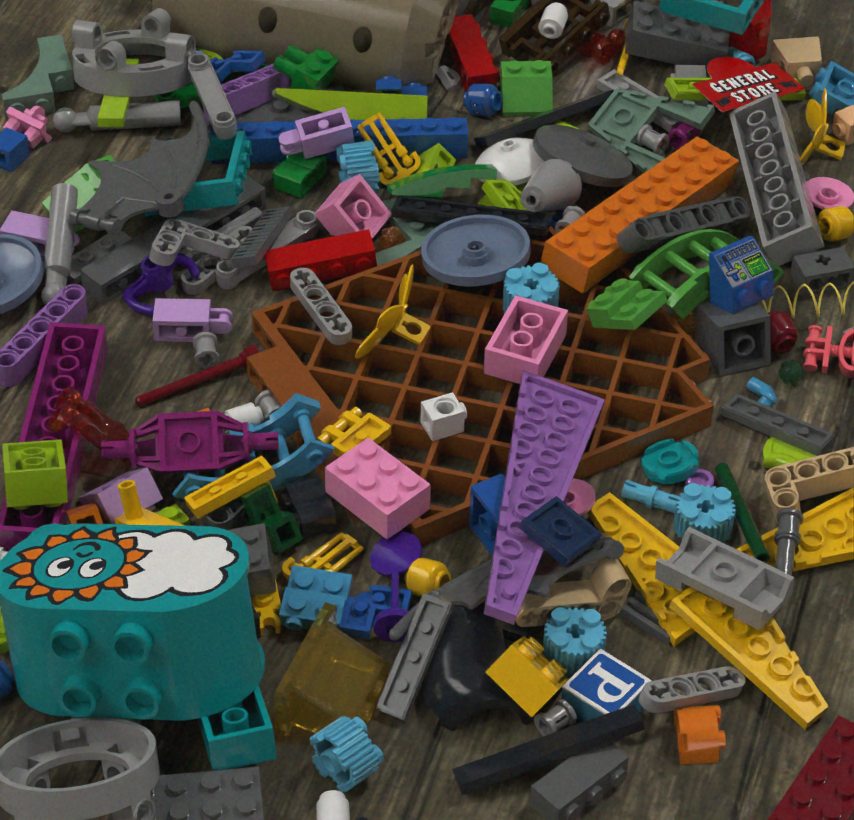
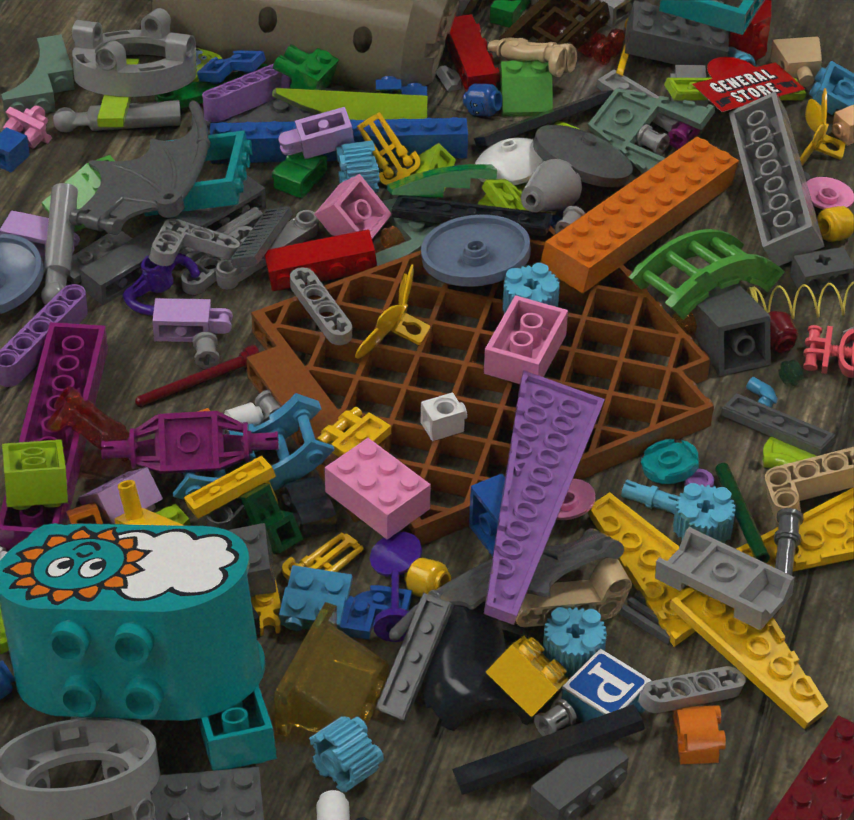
(212, 96): light grey piece -> none
(553, 20): white brick -> none
(559, 56): none -> tan piece
(560, 531): dark blue tile -> none
(624, 305): bright green plate -> none
(661, 227): dark grey beam -> none
(739, 276): blue slope -> none

